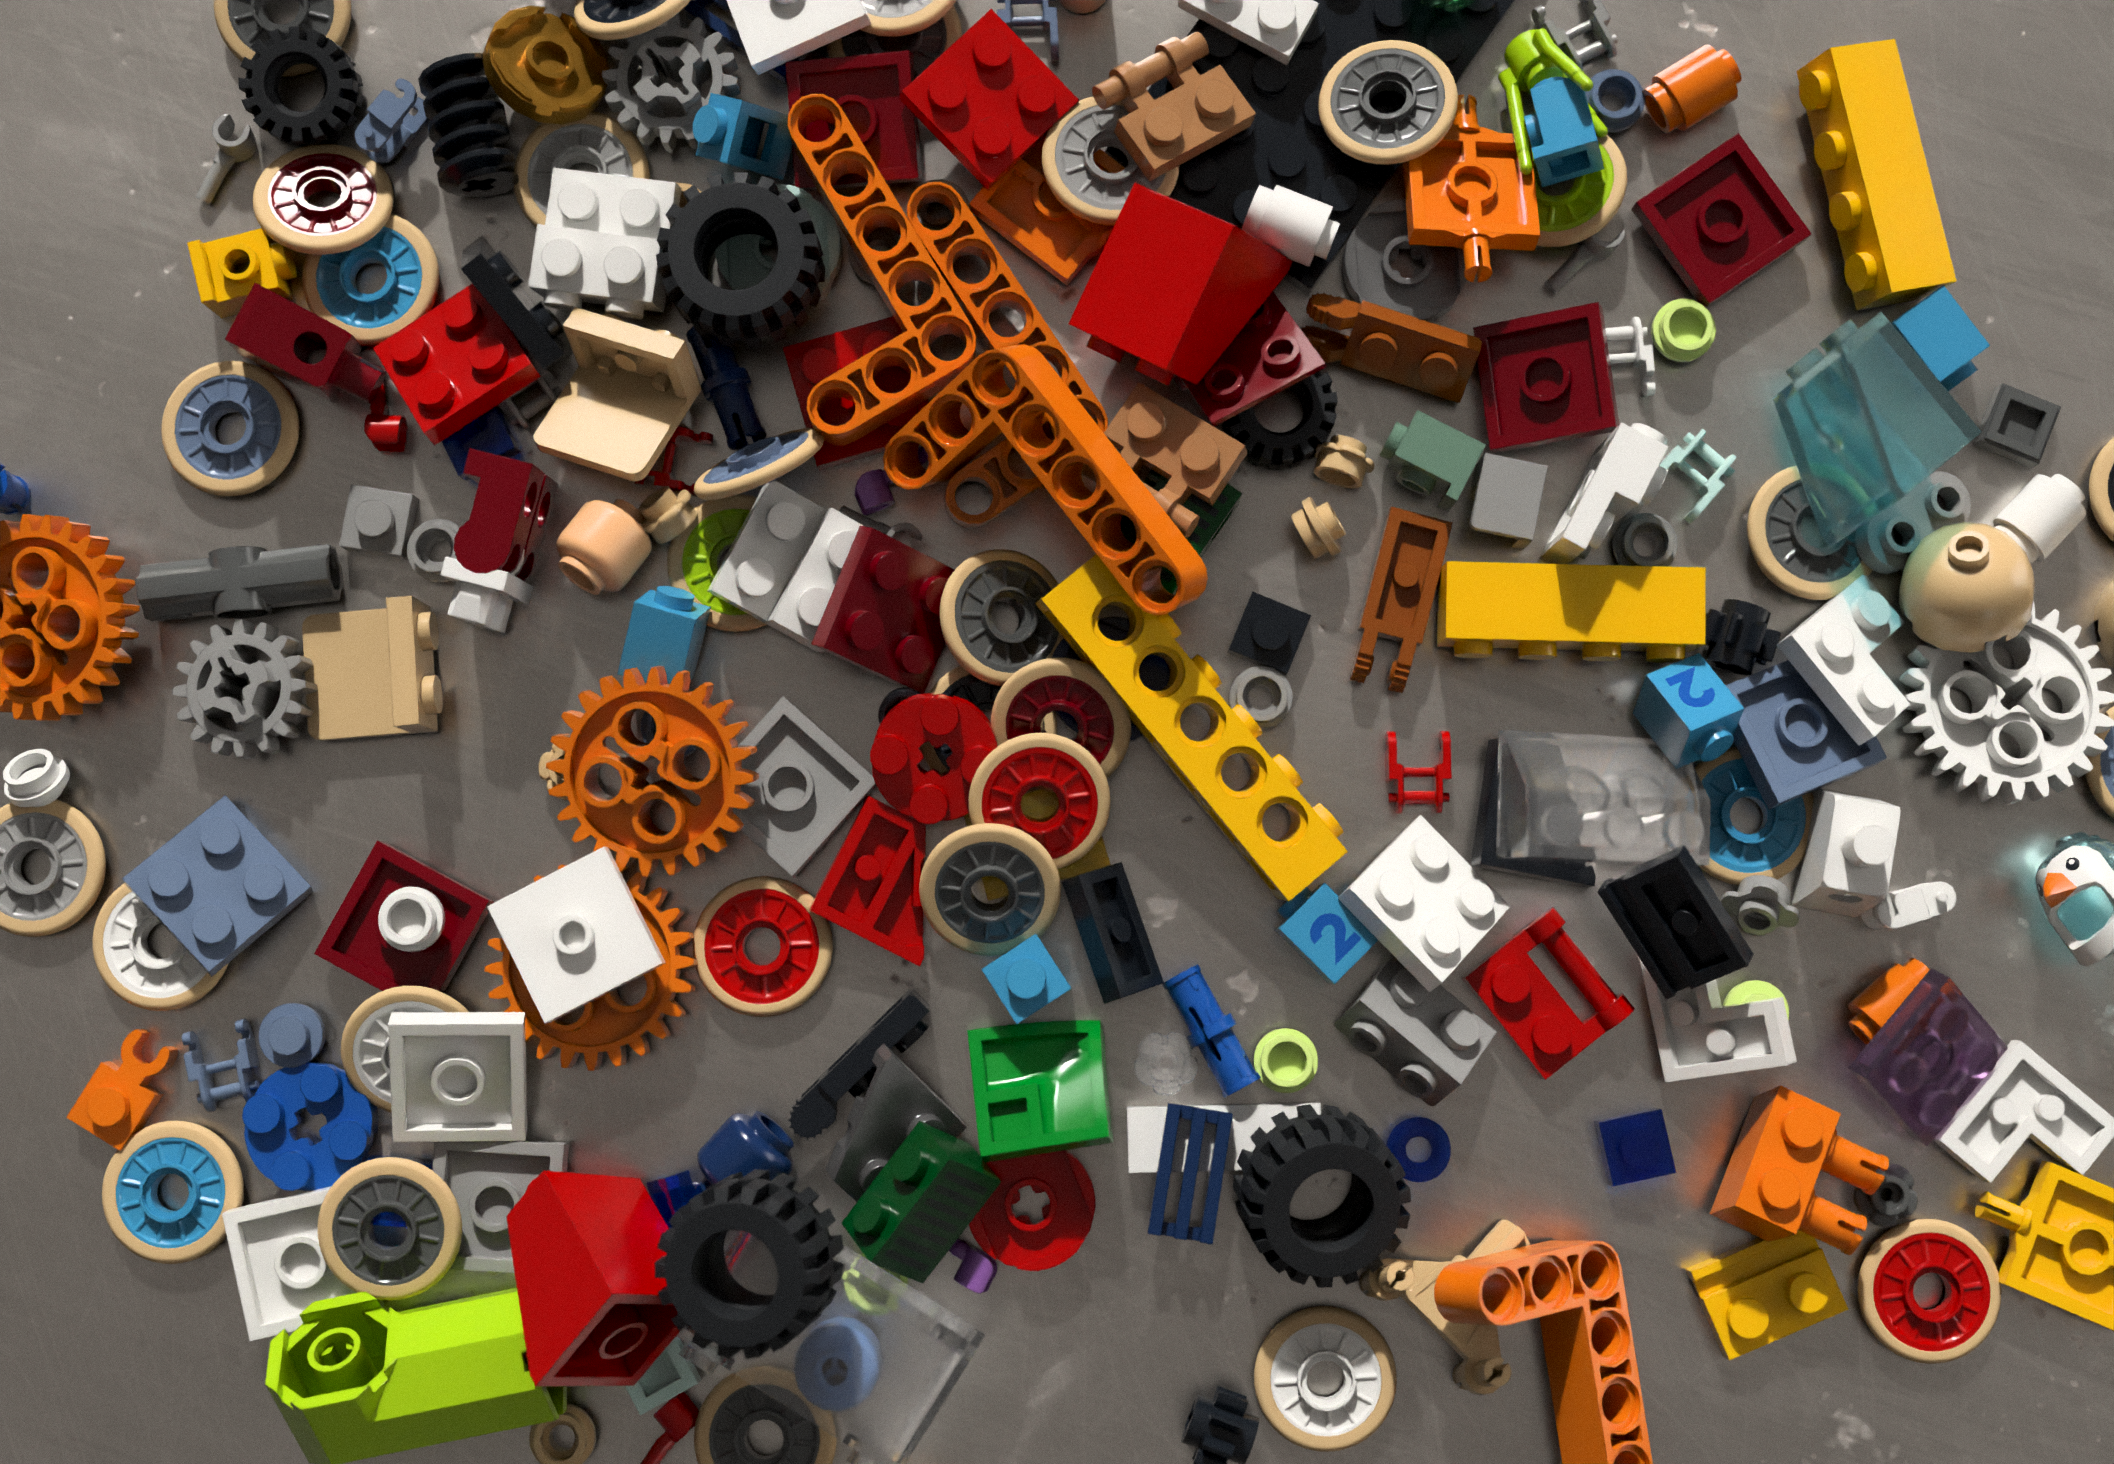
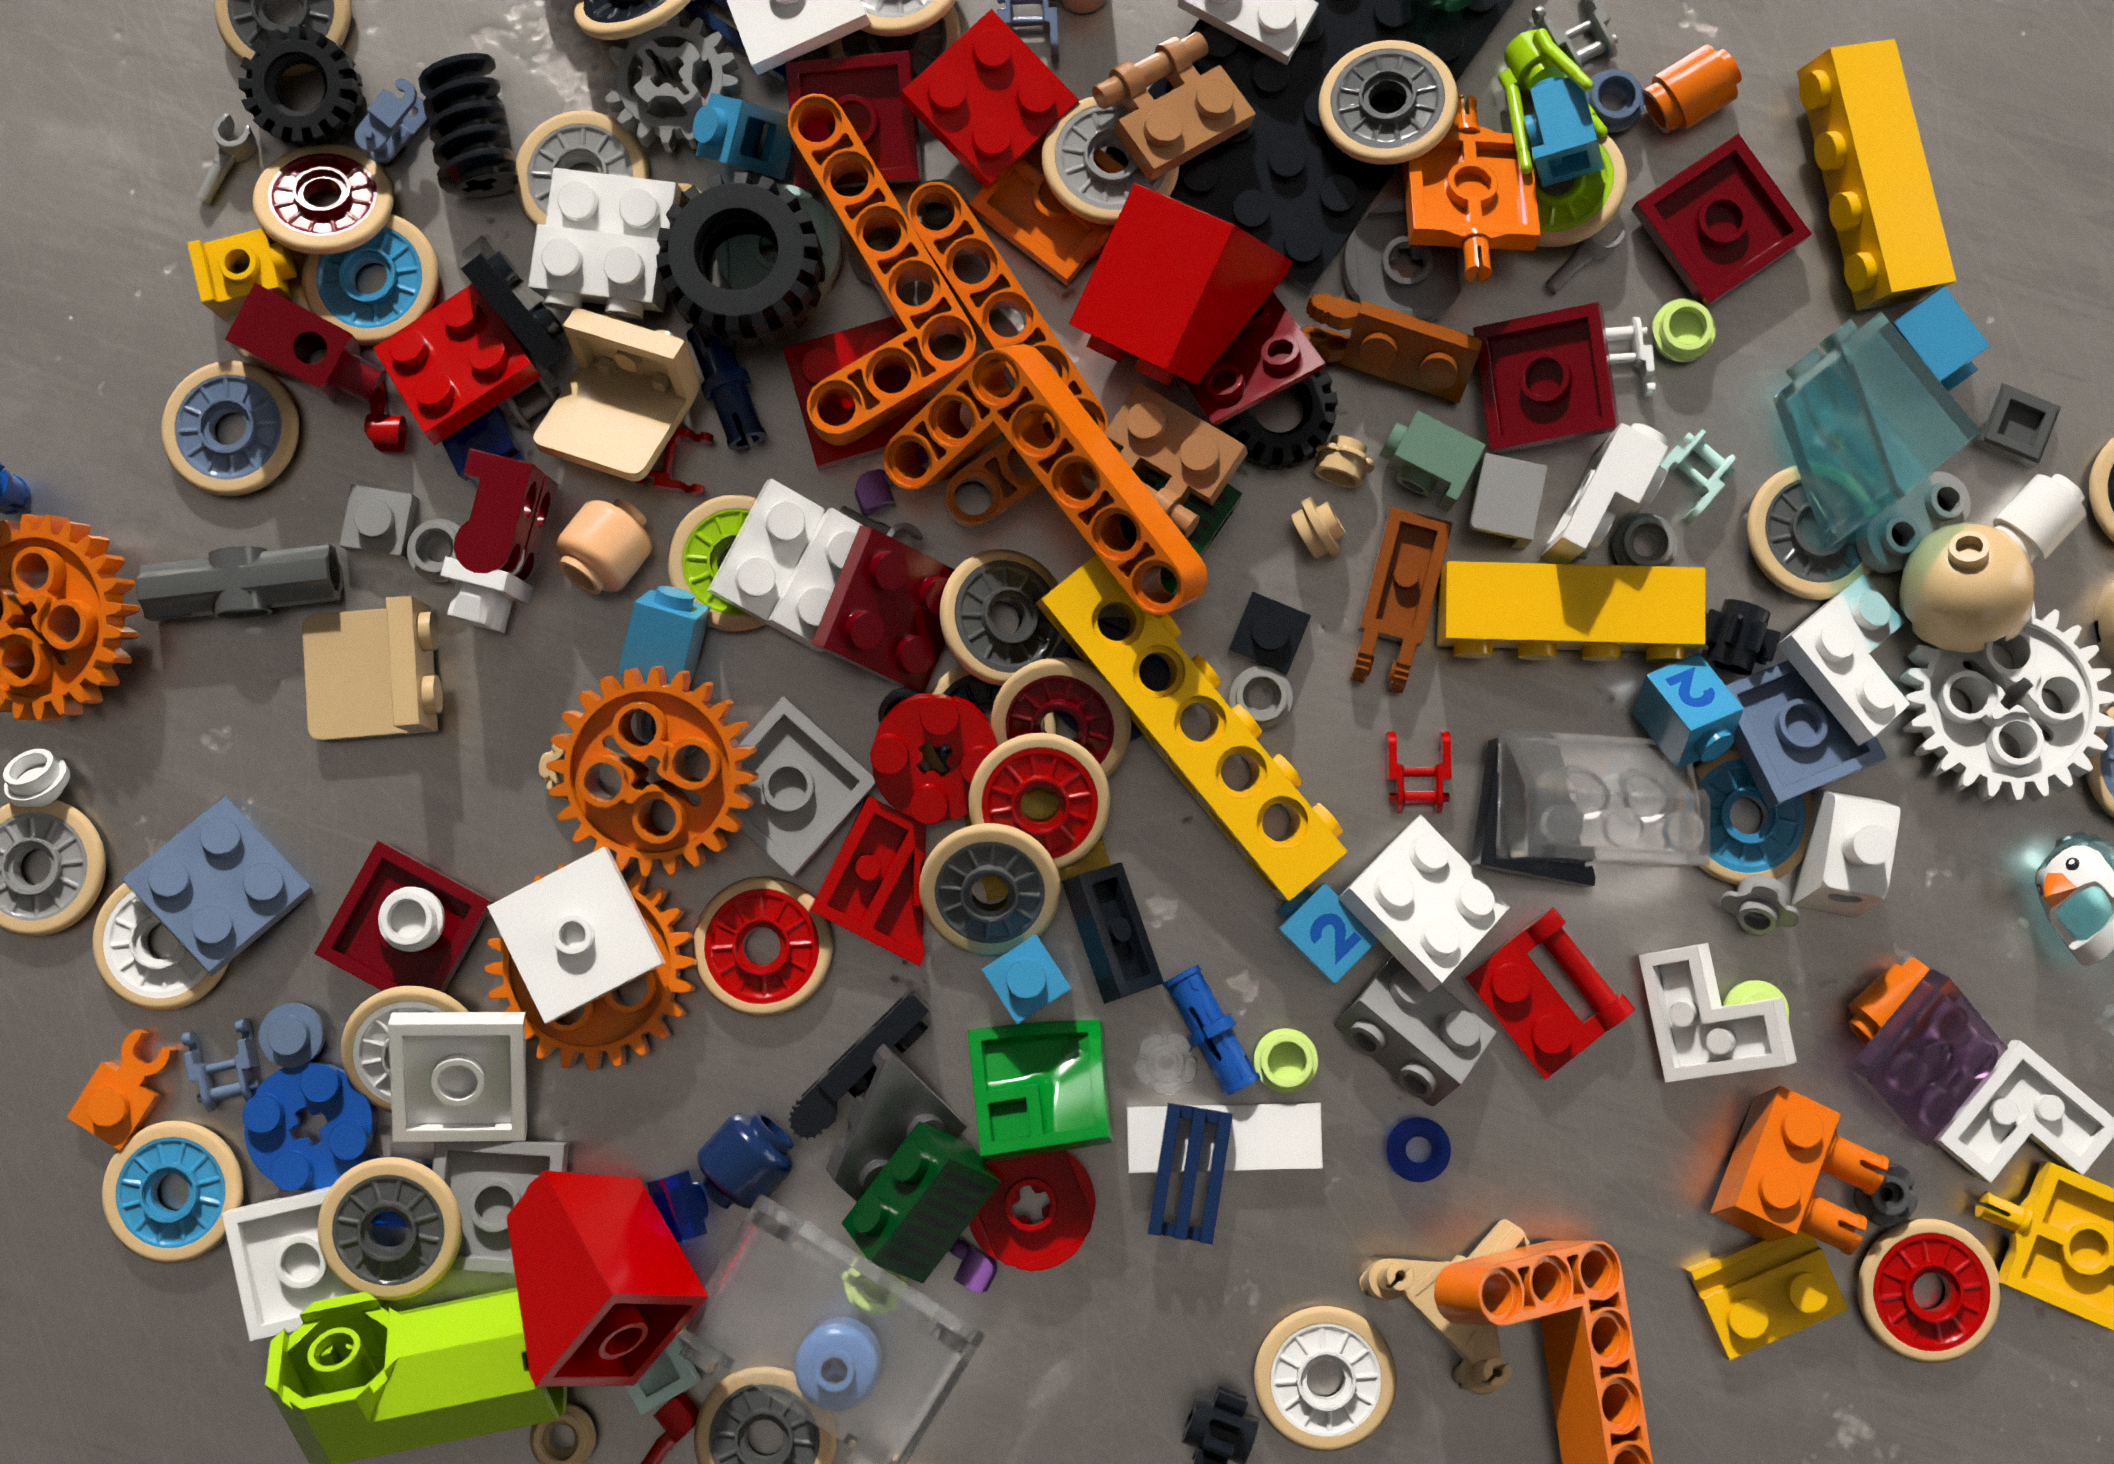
(220, 678): light grey gear -> none
(545, 65): pearl gold tile -> none
(667, 514): tan plate -> none
(709, 1295): black tyre -> none
(758, 464): wheel -> none
(1291, 224): white brick -> none
(1354, 1231): black tyre -> none
(1635, 1147): clear blue plate -> none
(1675, 922): black plate -> none
(1911, 905): white piece -> none

